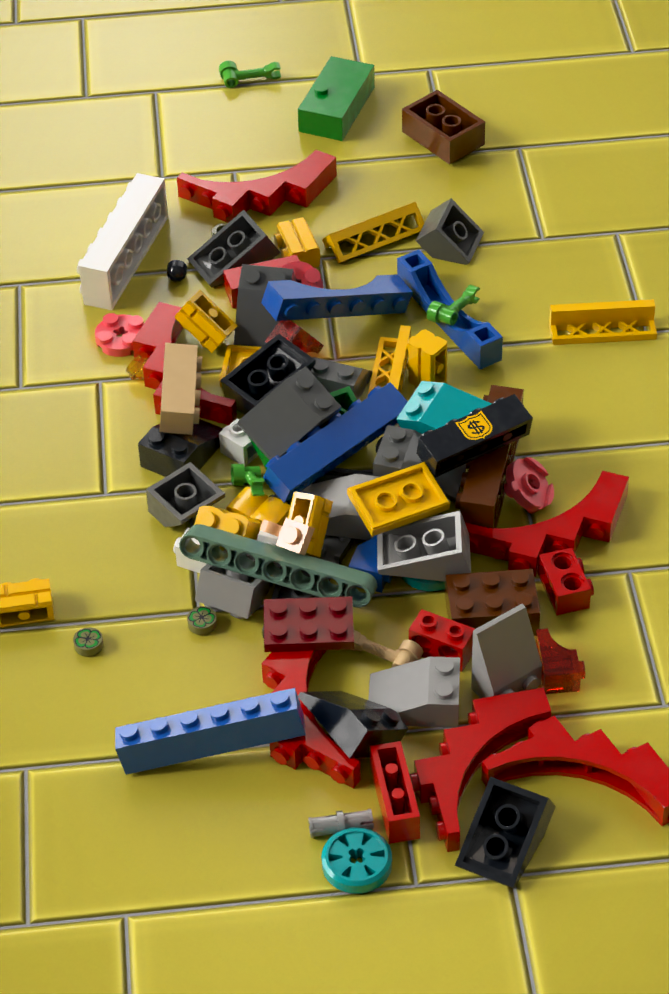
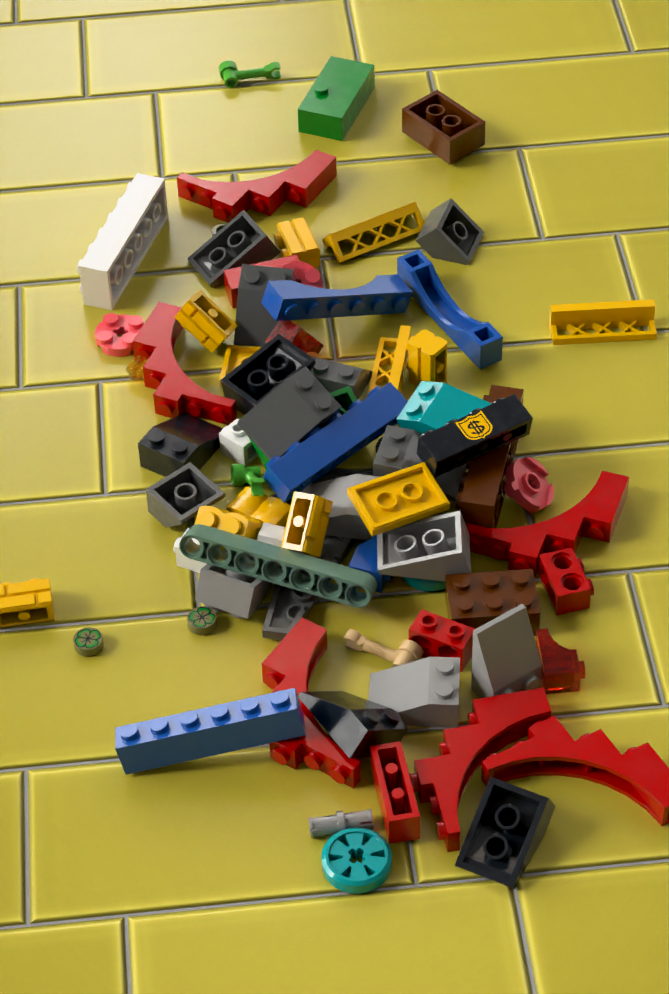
(176, 270): black hinge -> none
(179, 387): tan brick -> none
(291, 535): light nougat plate -> none
(308, 624): dark red plate -> none
(439, 312): bright green brick -> none

